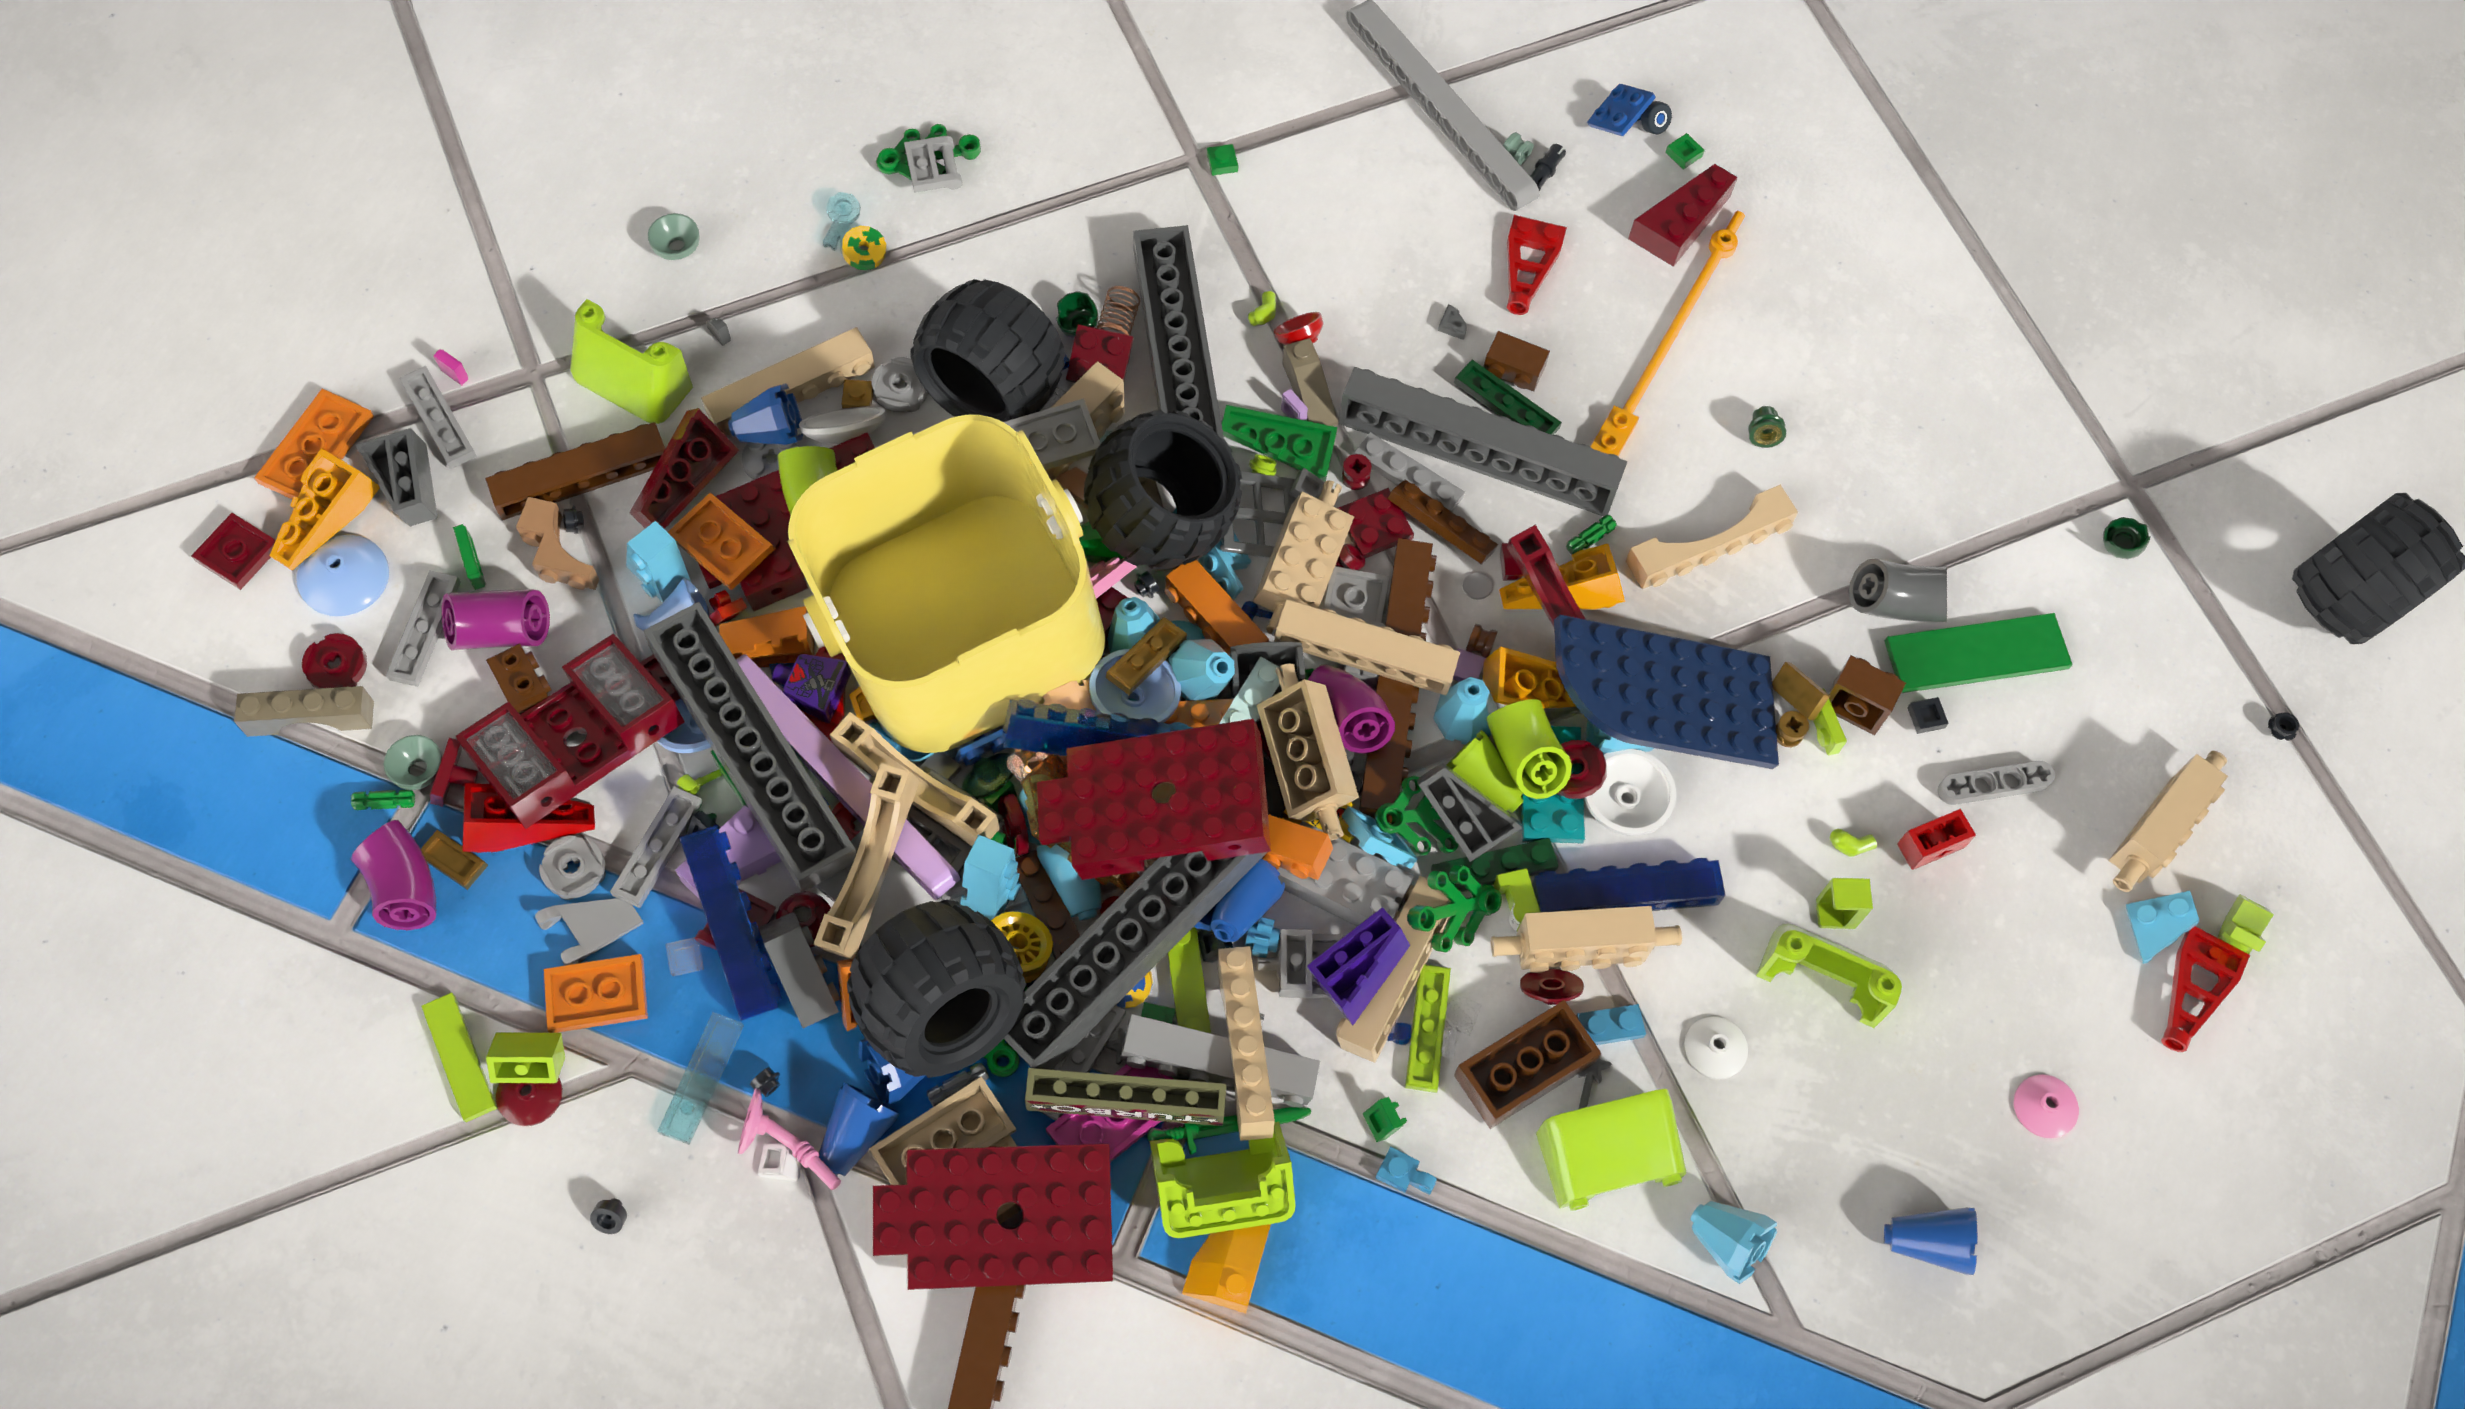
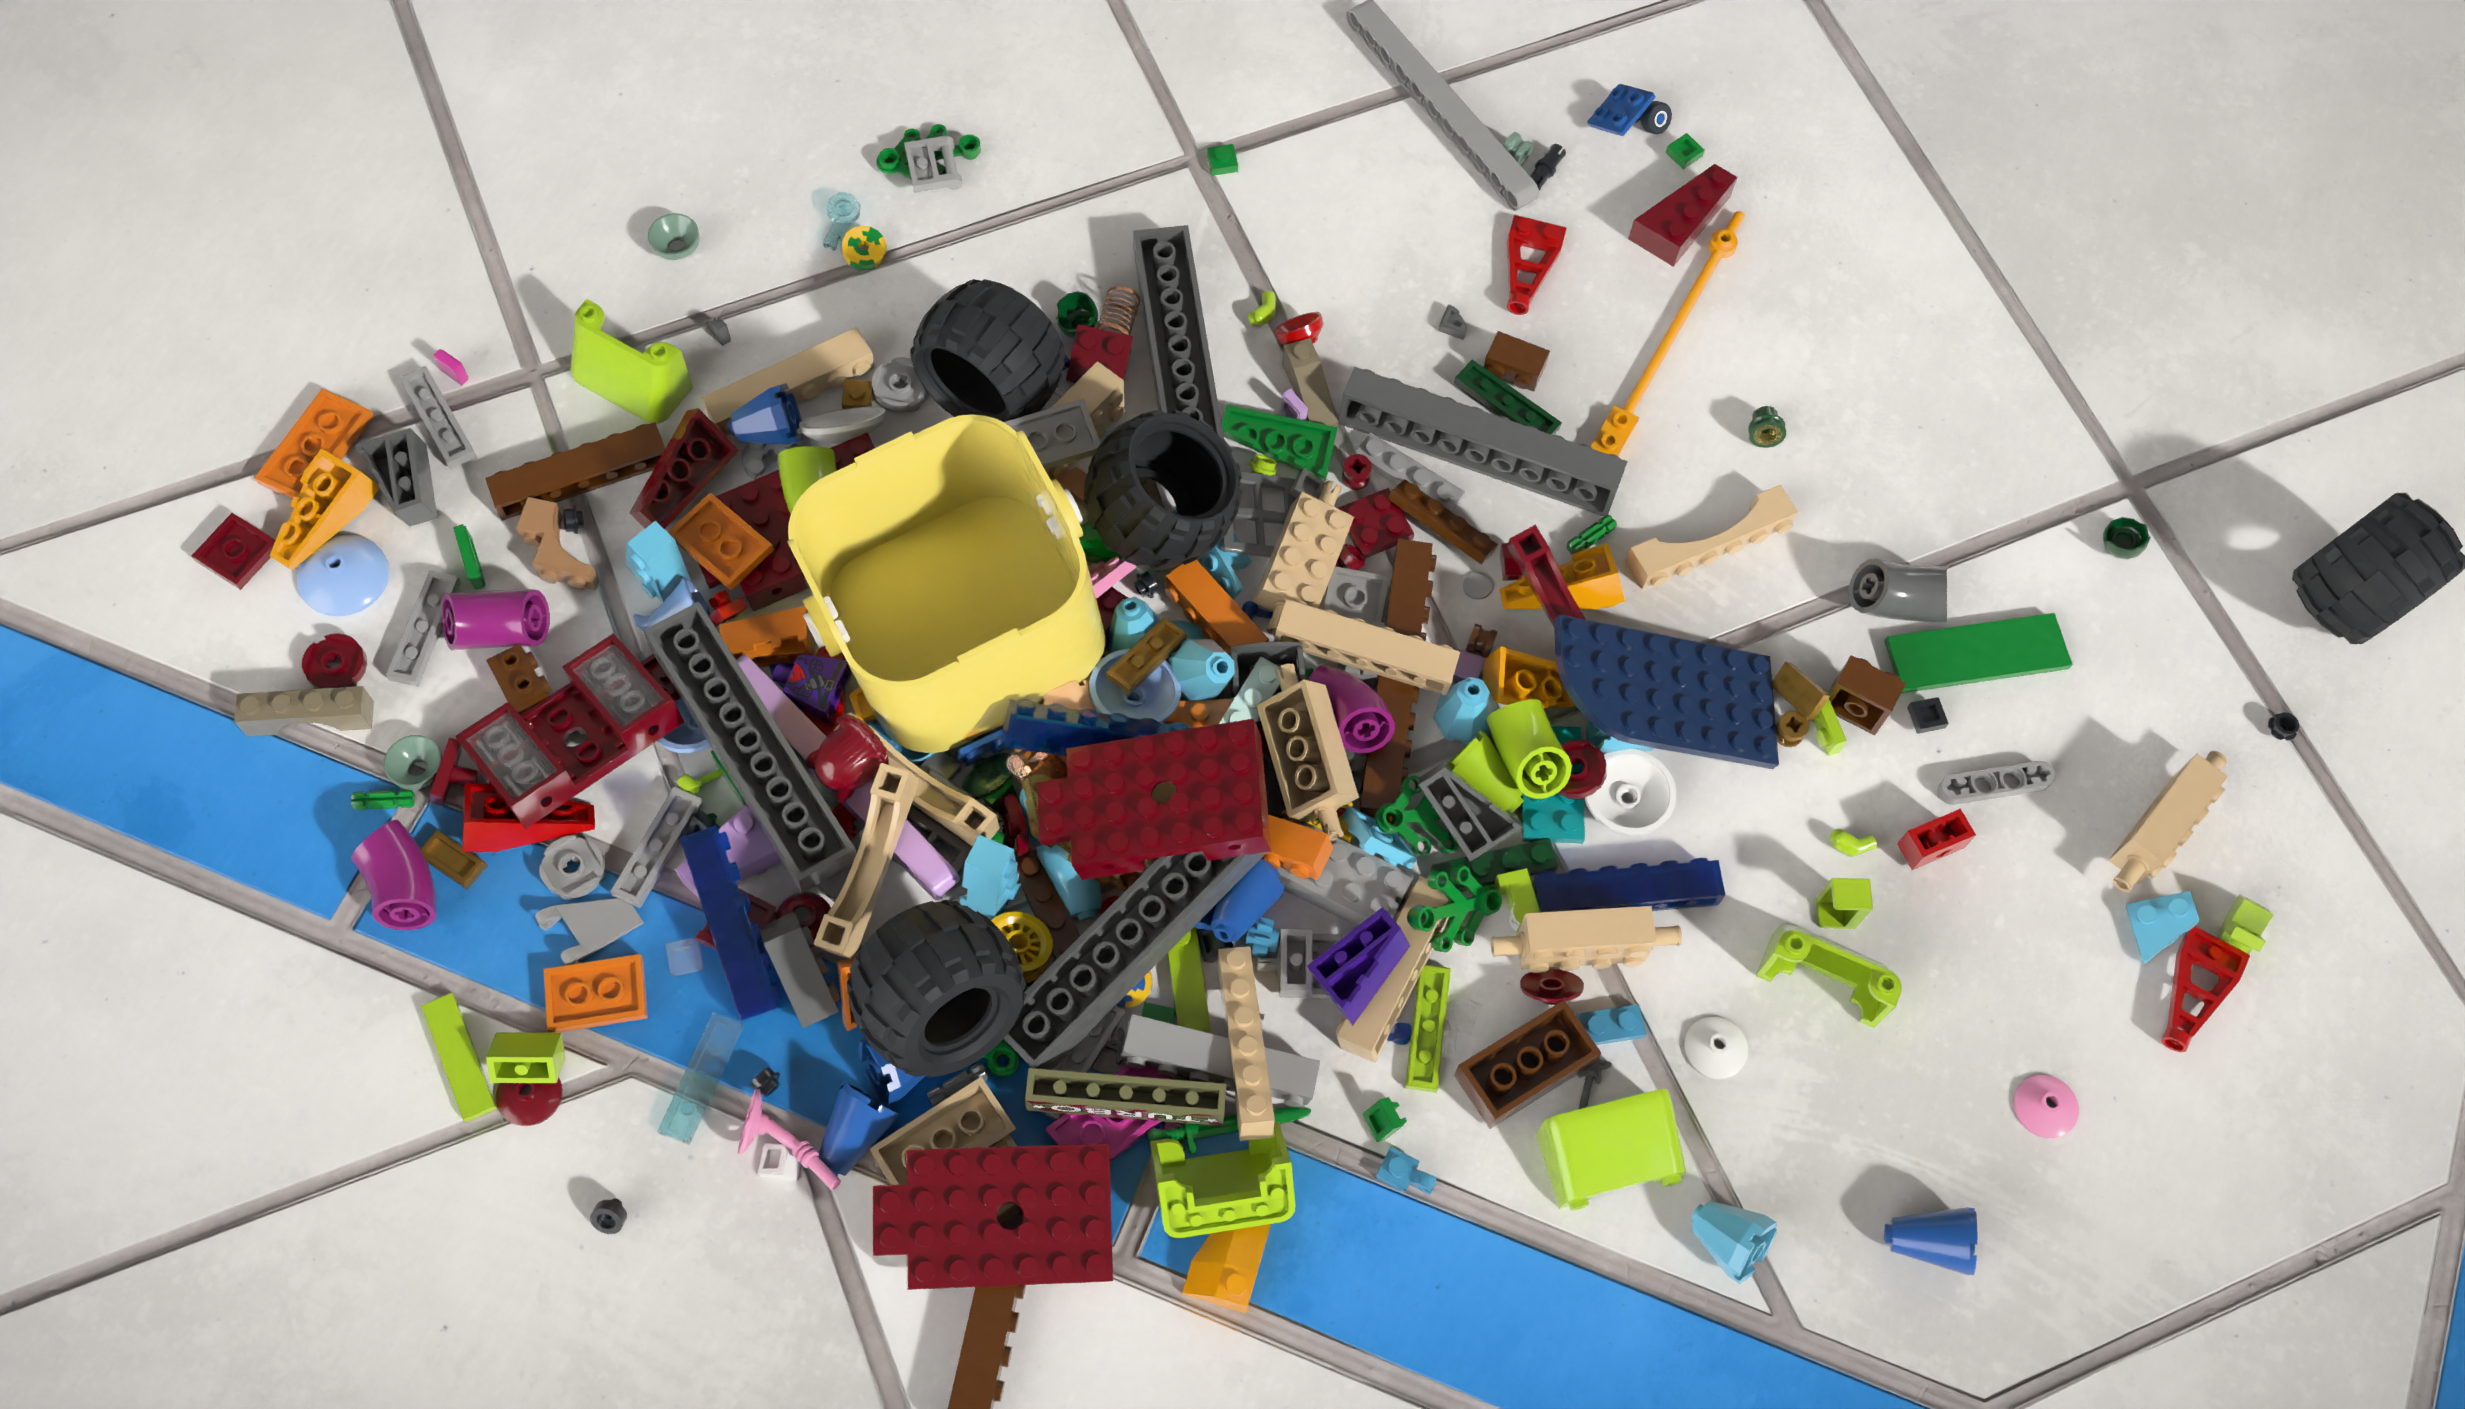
(848, 757): none -> dark red hair

